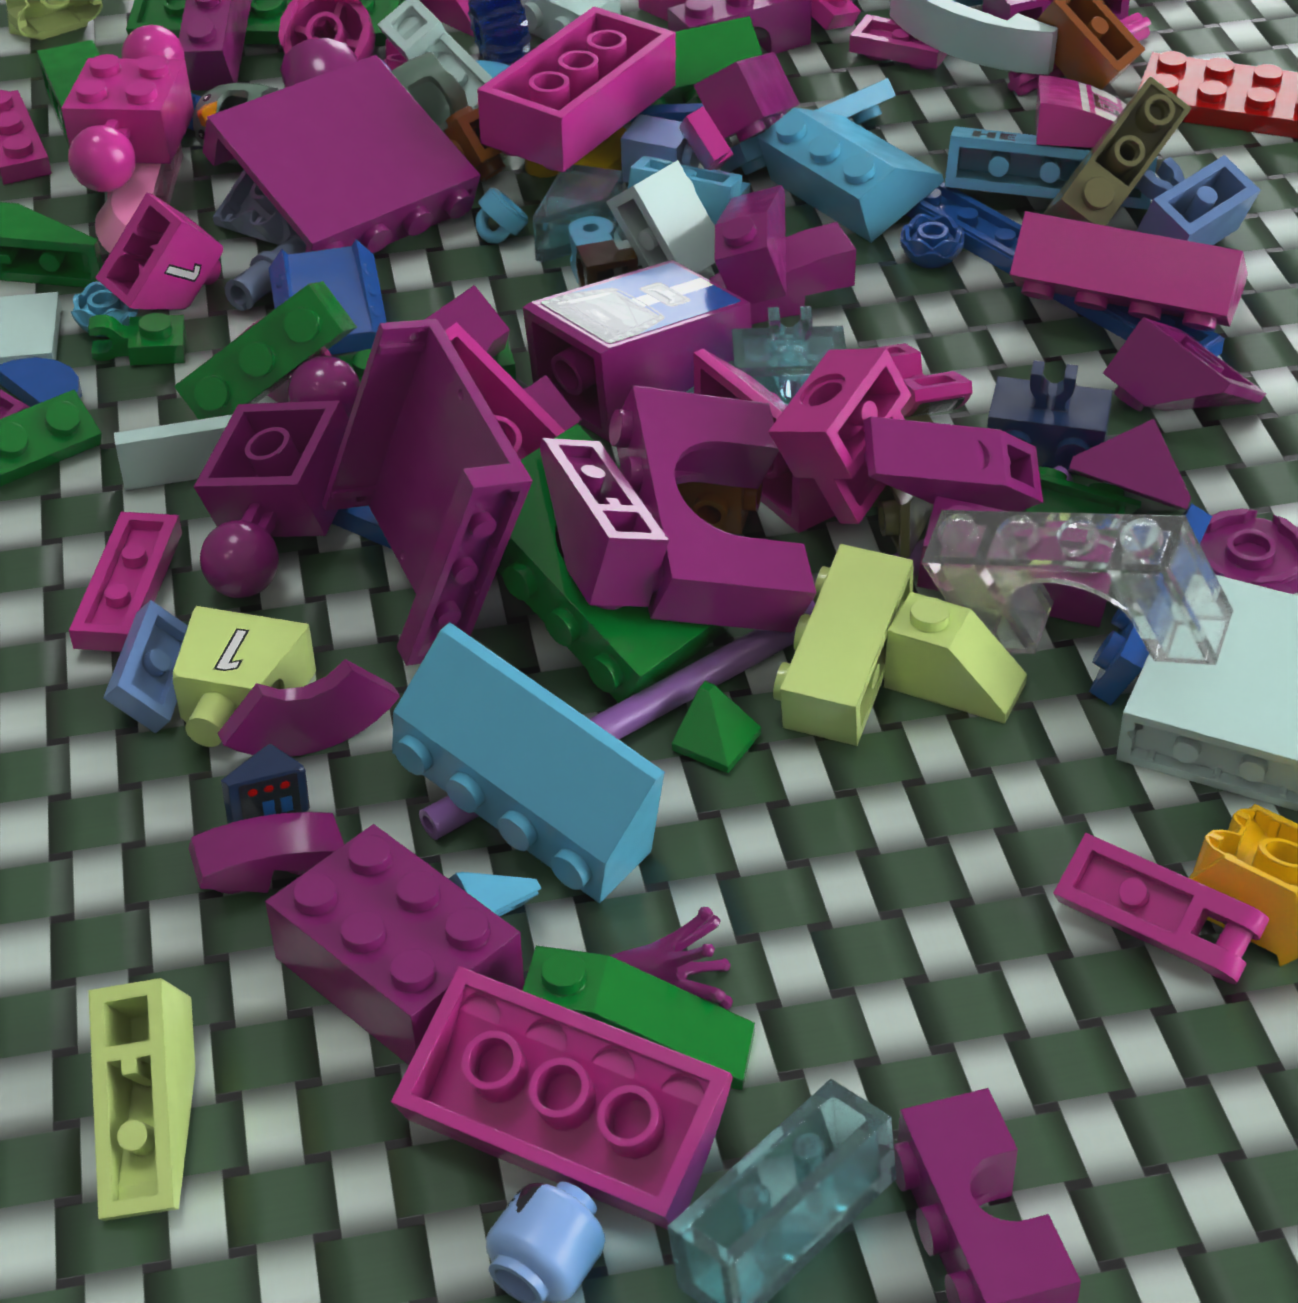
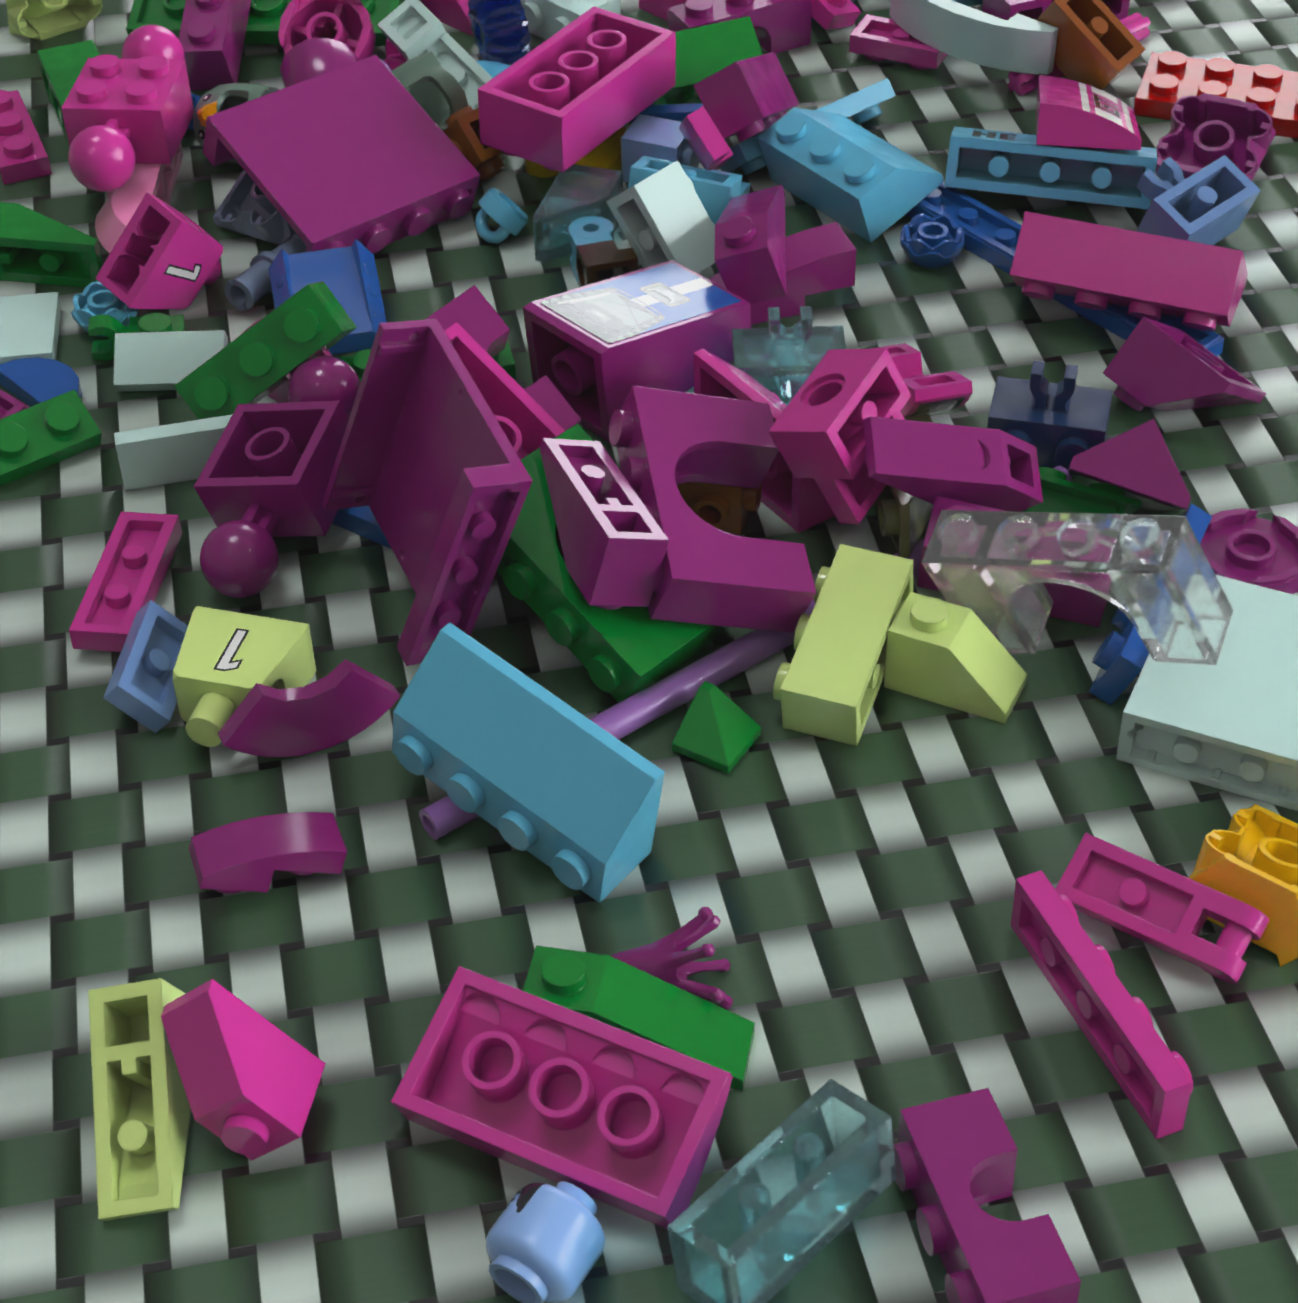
(162, 358): none -> light aqua tile
(240, 1070): none -> dark pink slope
(265, 786): slope -> none
(386, 937): magenta brick -> none
(497, 892): medium azure slope -> none
(1109, 1017): none -> dark pink plate
(1120, 156): olive slope -> none
(1213, 127): none -> magenta slope

